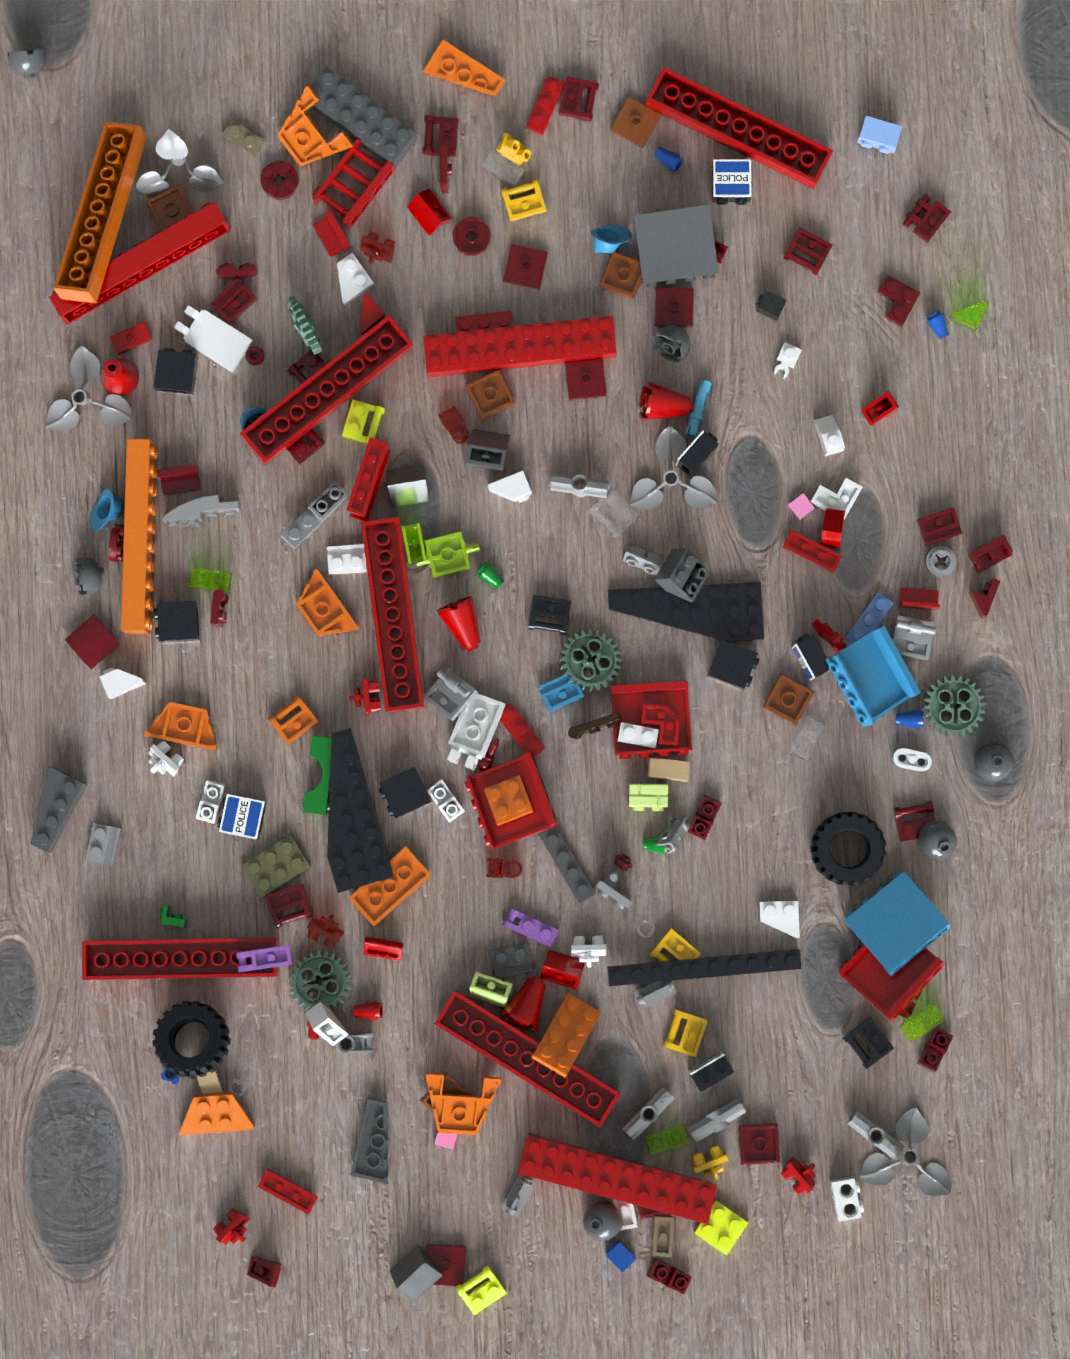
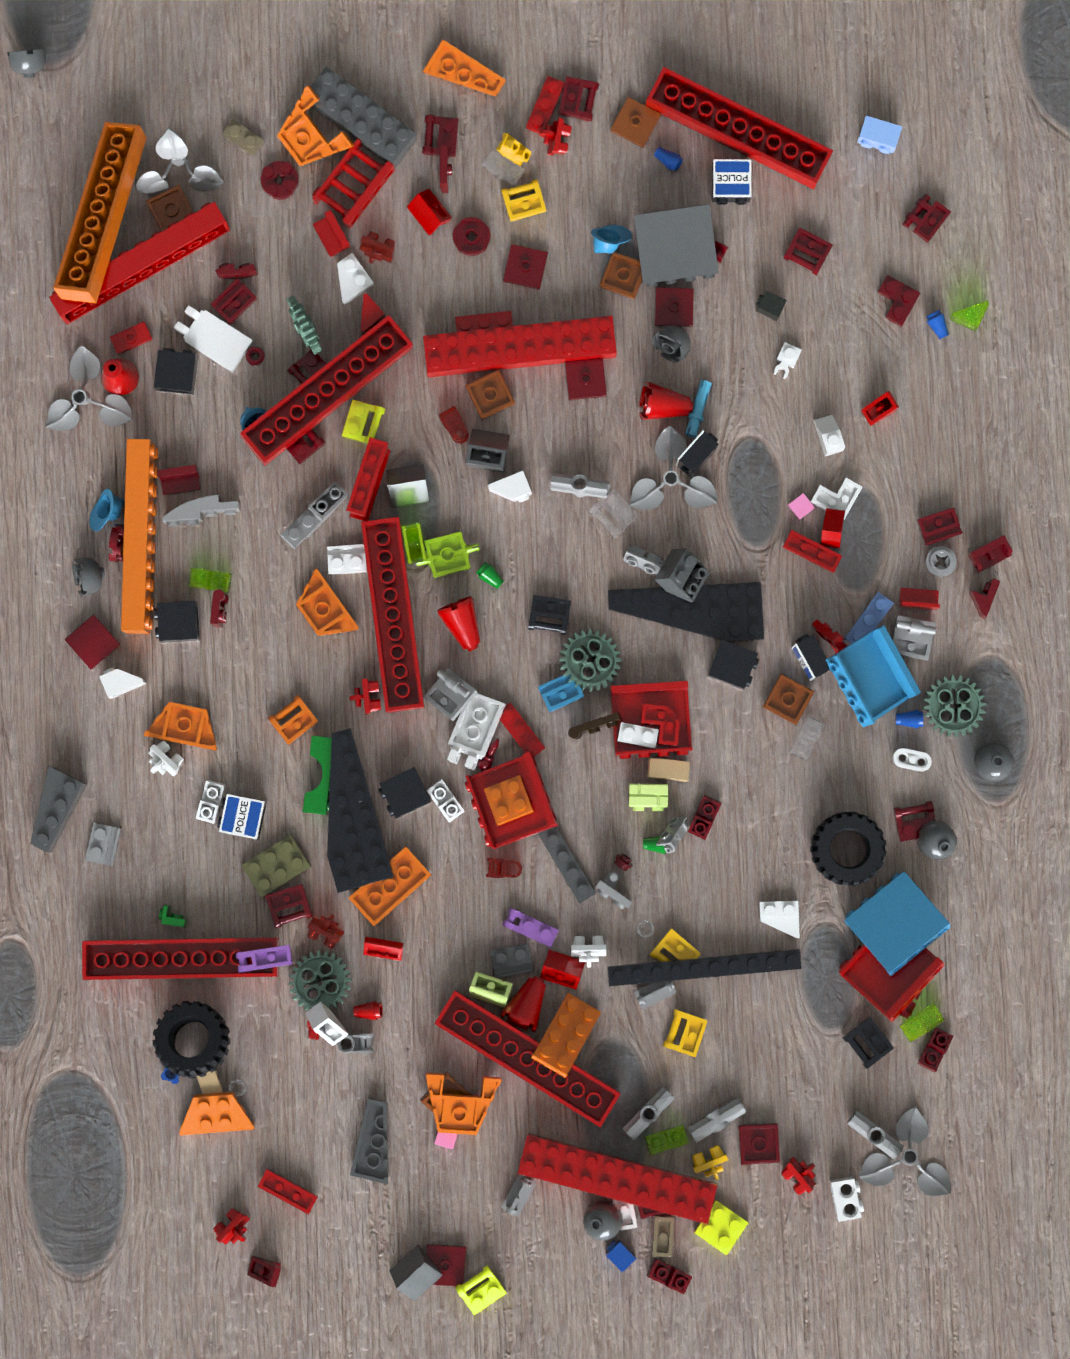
(553, 134): none -> red hips
(711, 1071): black piece -> none

